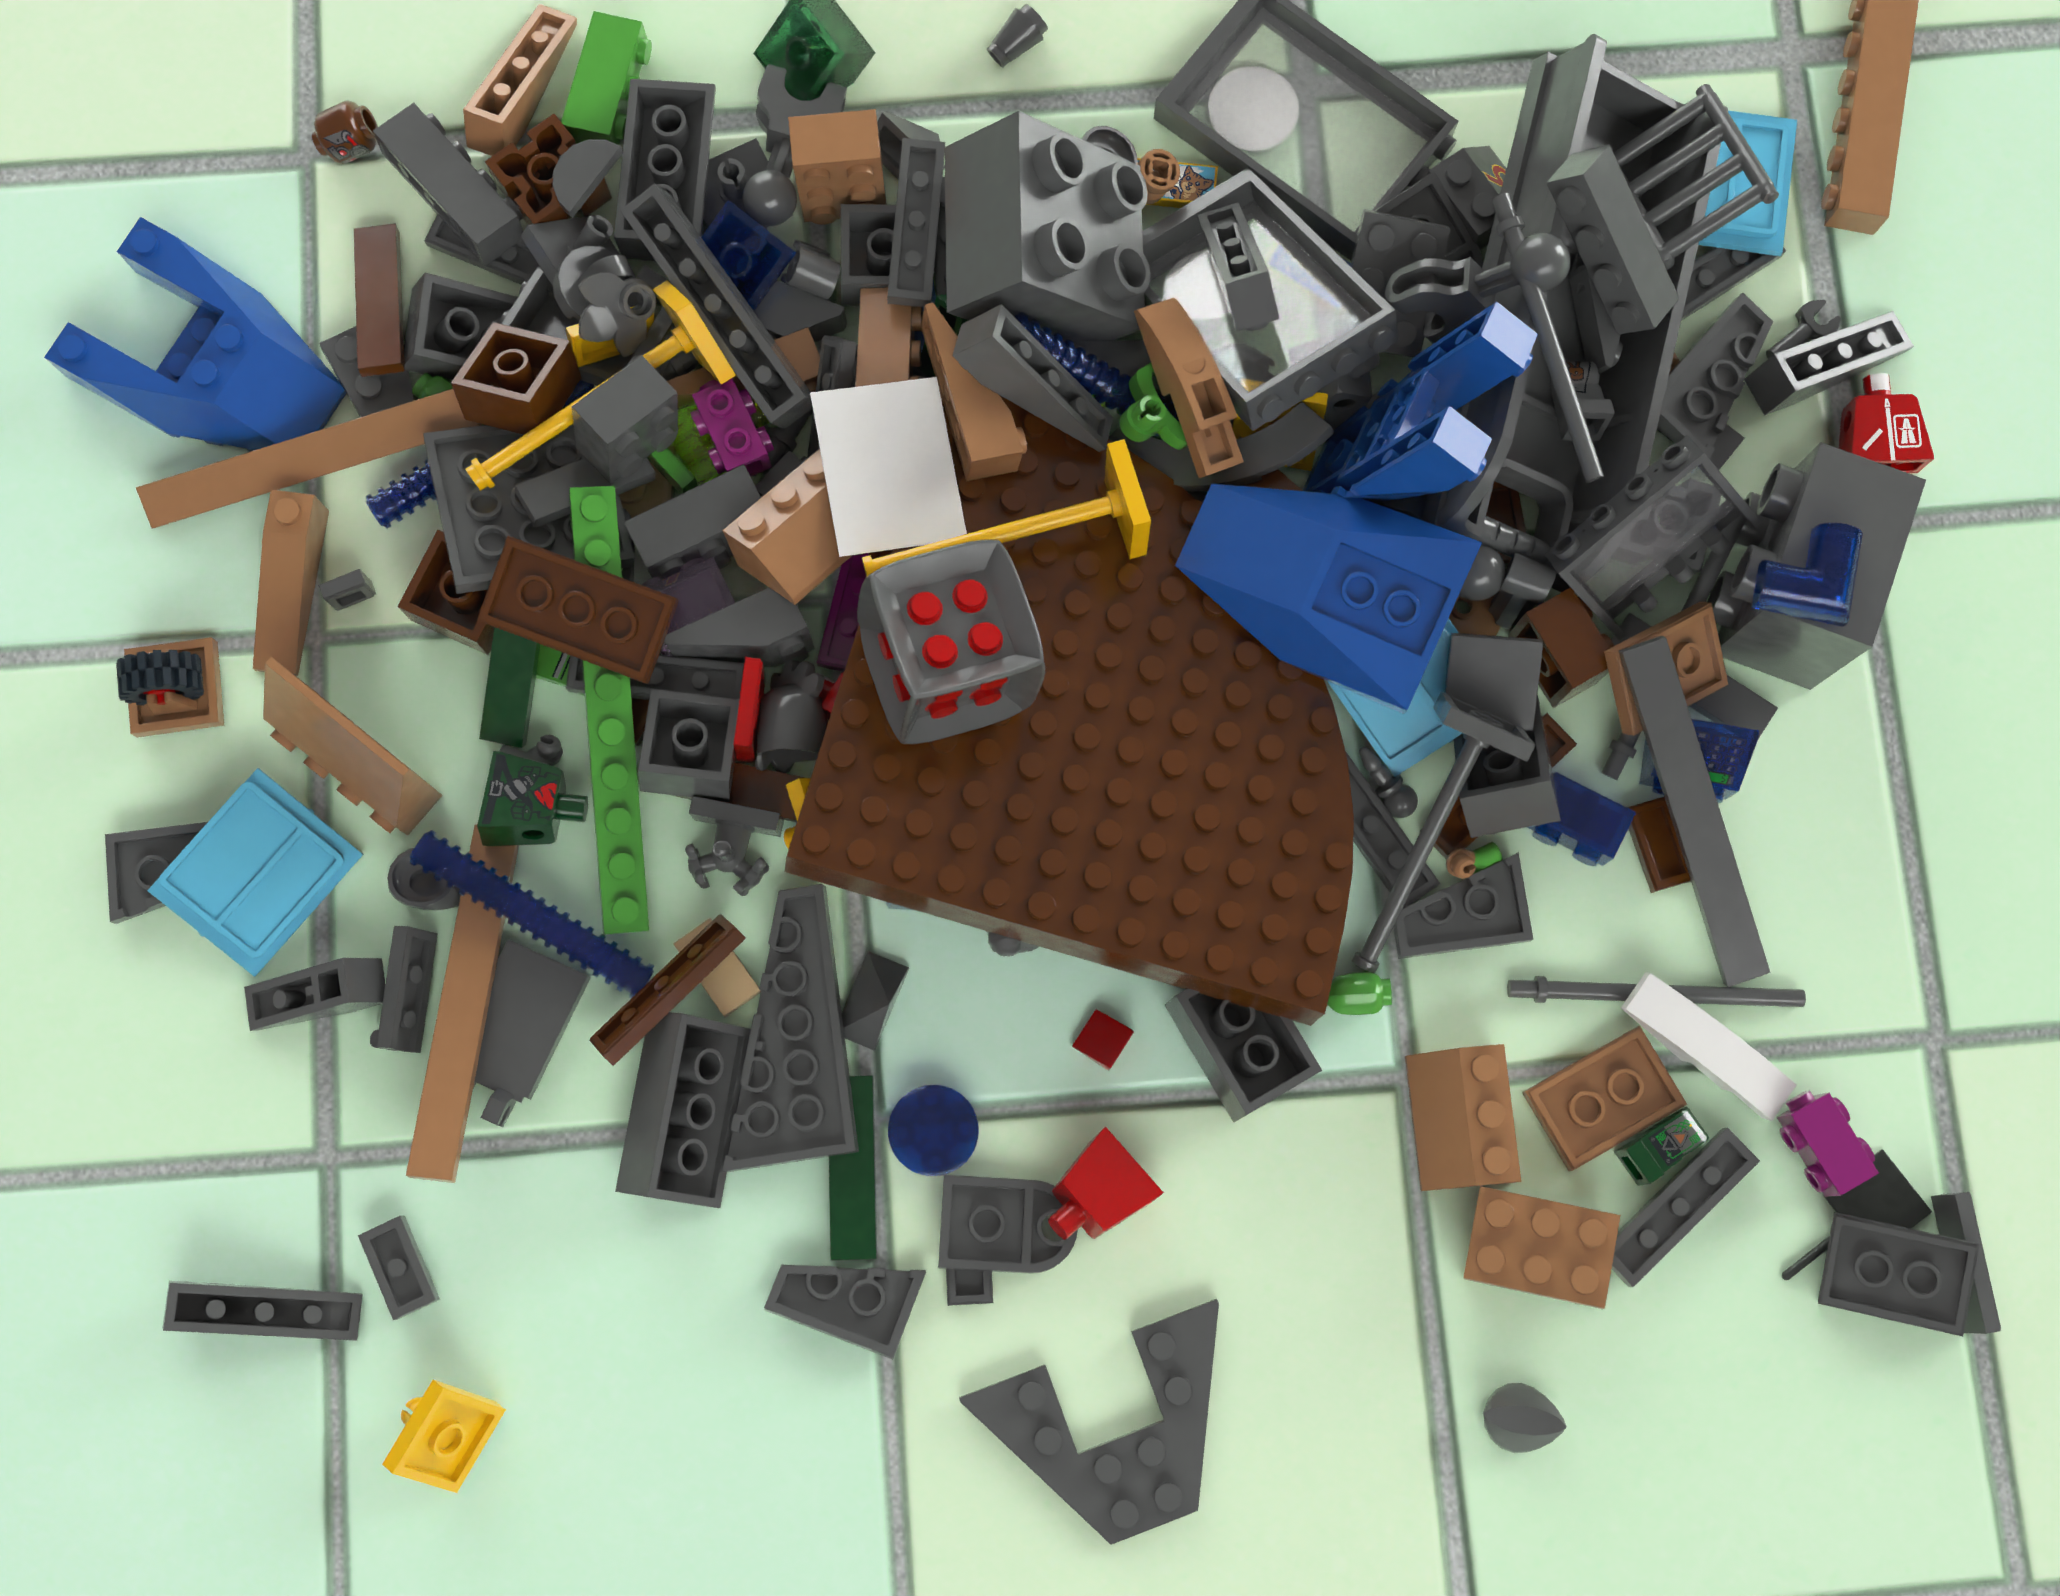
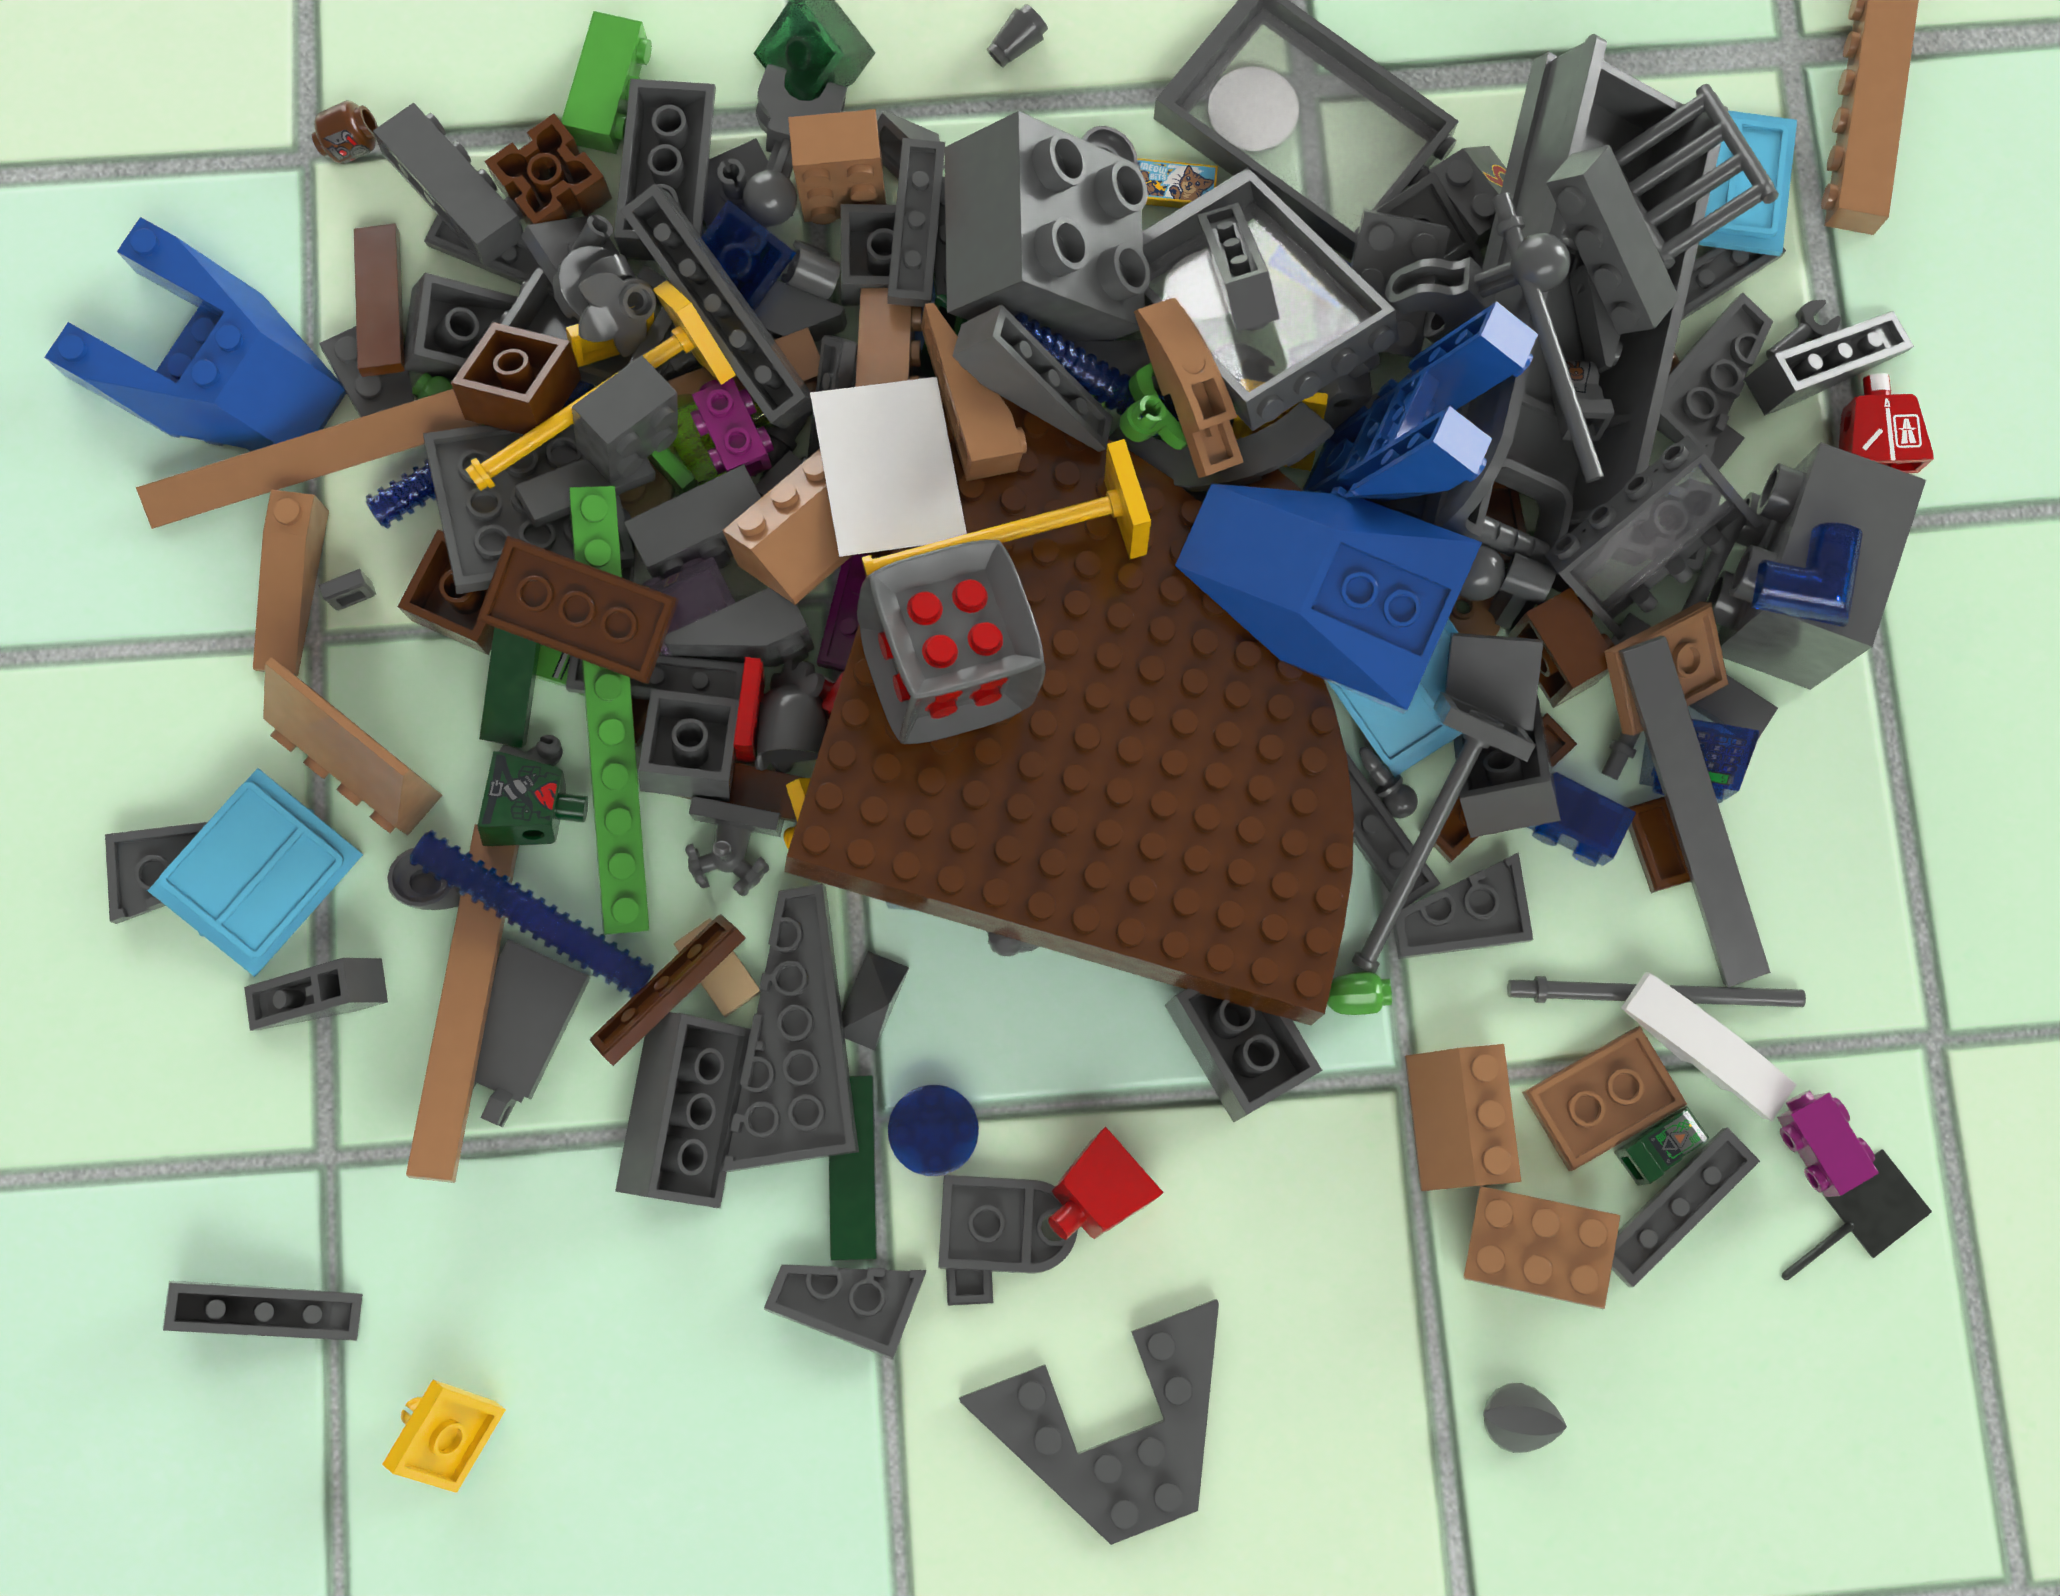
(171, 687): plate -> none
(398, 1267): dark grey plate -> none
(406, 990): dark grey hinge -> none
(517, 82): medium nougat slope -> none
(581, 171): dark grey tile -> none
(1103, 1039): red slope -> none
(1164, 176): medium nougat wheel -> none
(1465, 863): arm -> none
(1898, 1273): dark grey tile -> none
(1958, 1220): dark grey tile -> none

